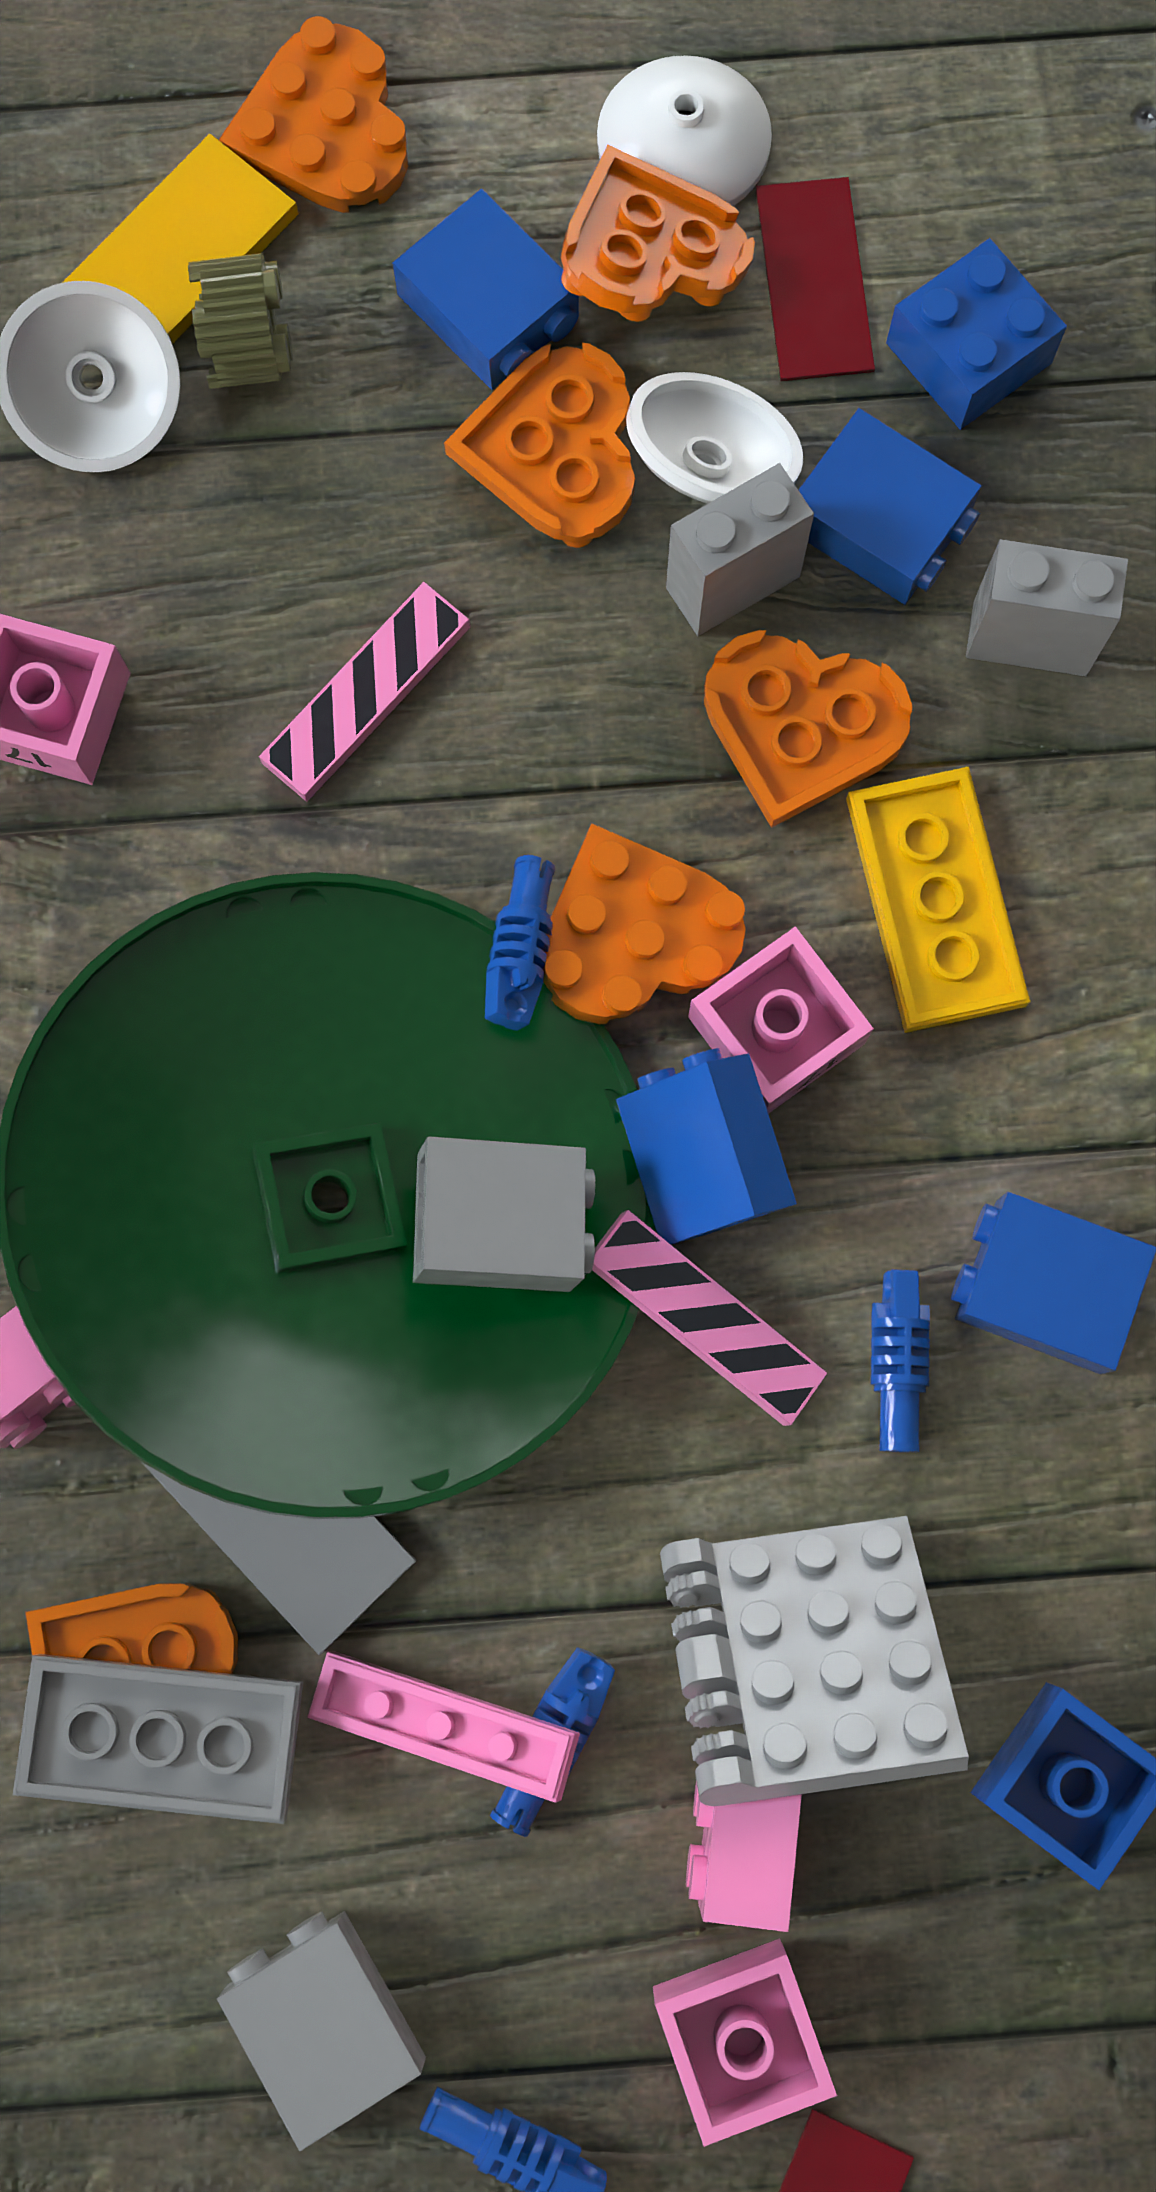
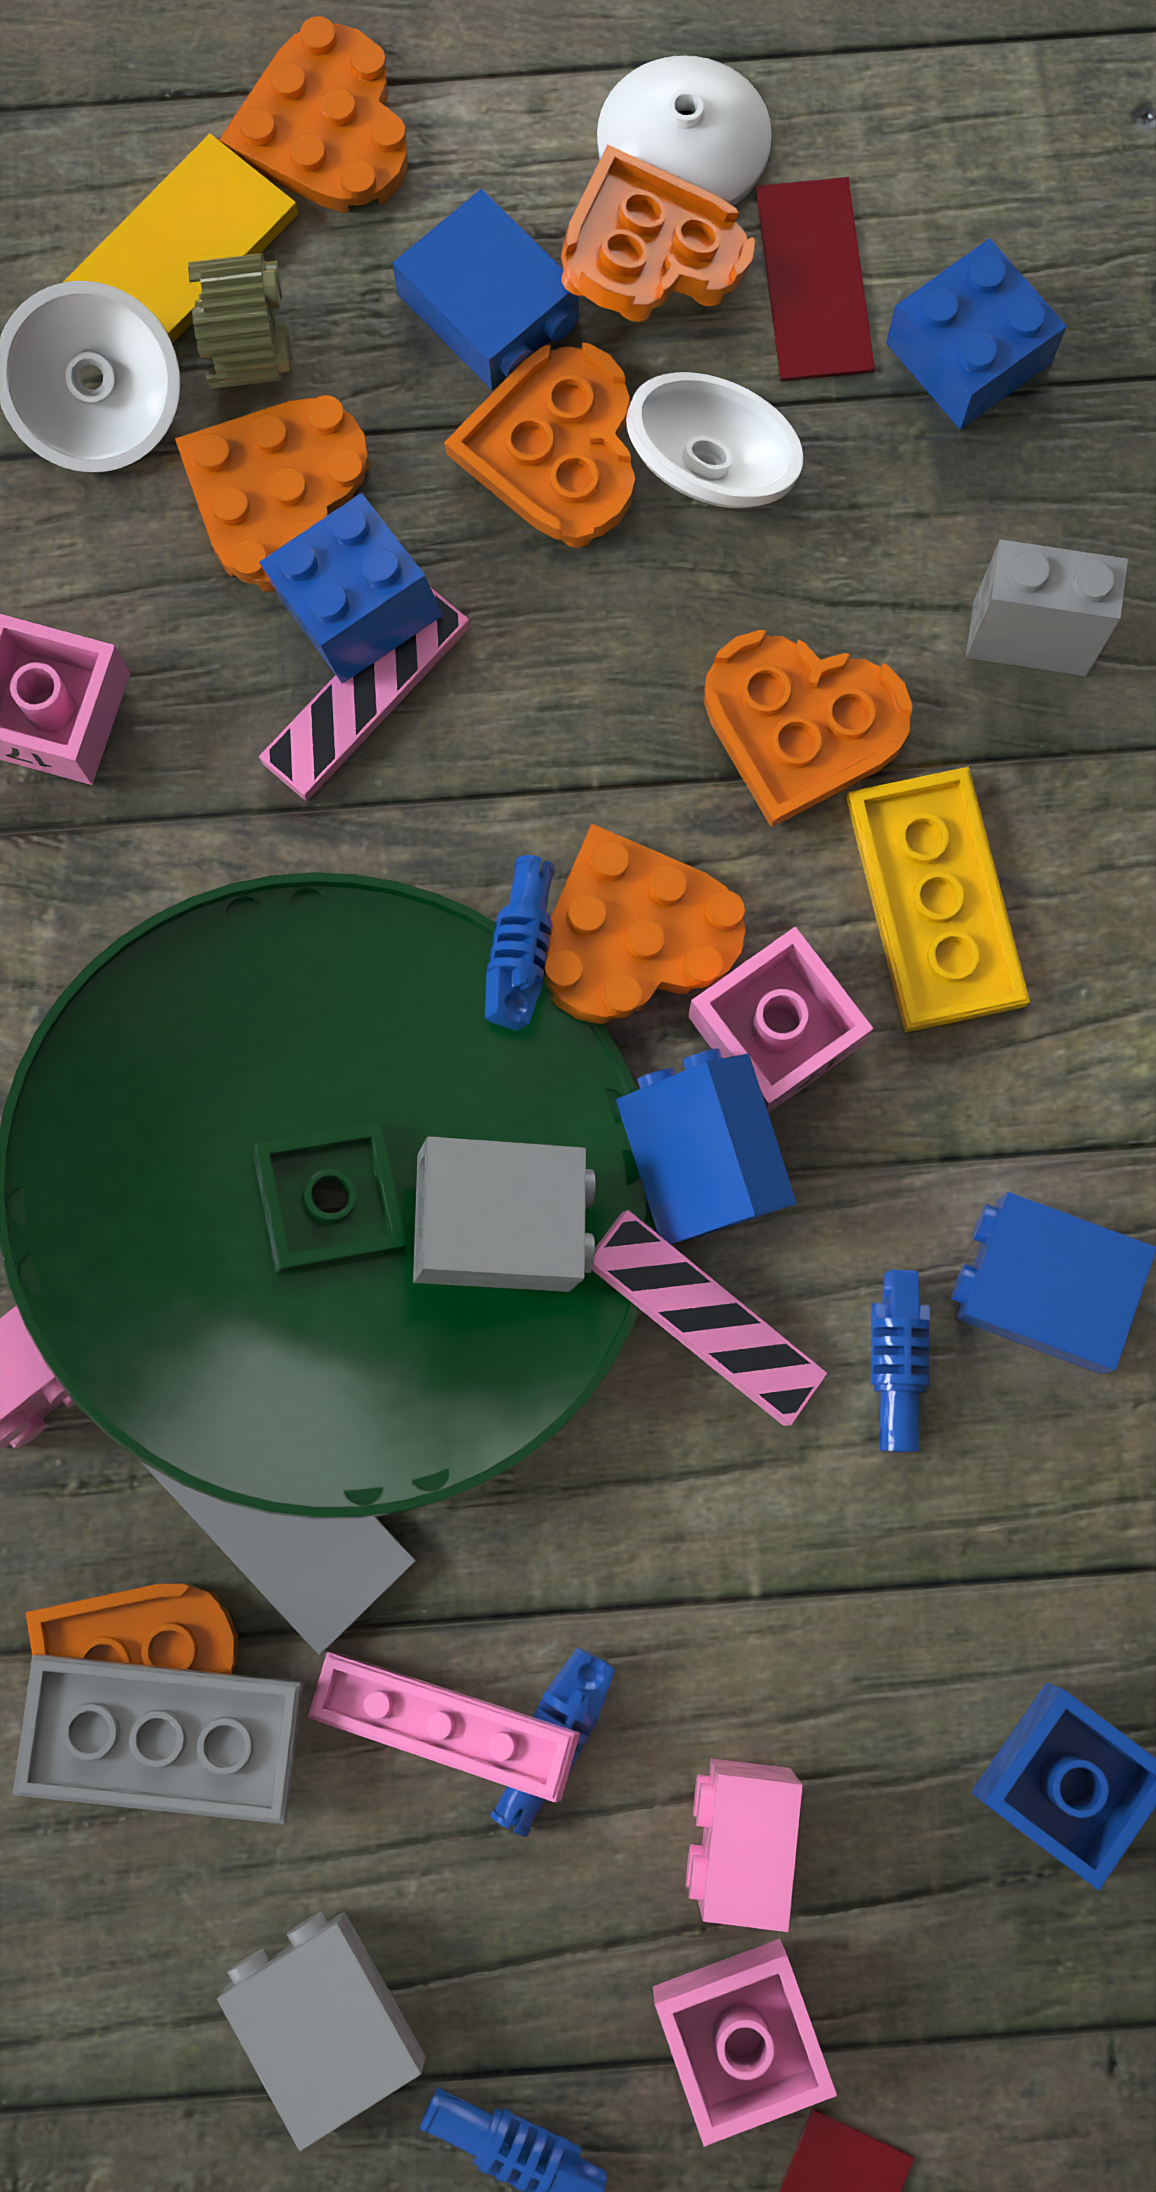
(272, 477): none -> orange plate
(352, 588): none -> blue brick
(738, 549): light grey brick -> none
(817, 1655): hinge -> none
(887, 507): blue brick -> none

